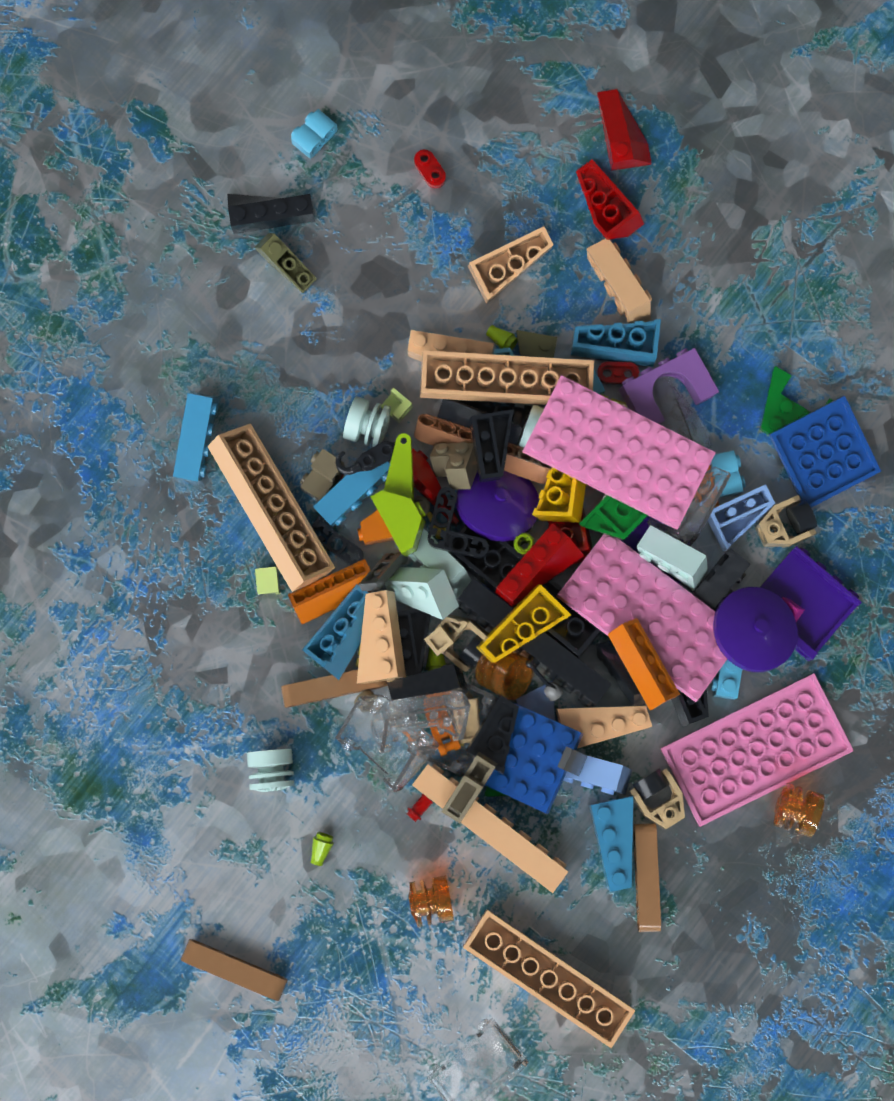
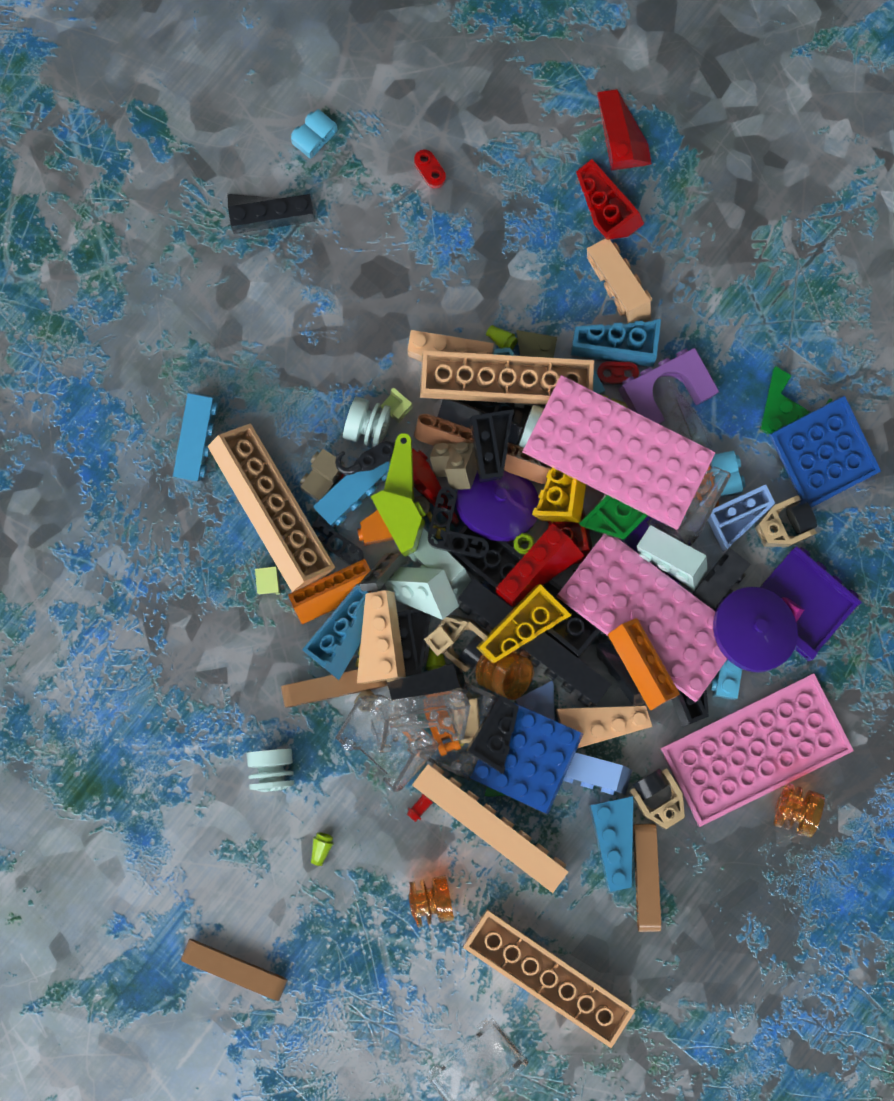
(285, 262): olive slope -> none
(469, 787): dark tan slope -> none
(502, 266): light nougat wedge -> none
(552, 690): hinge -> none
(572, 761): dark grey slope -> none

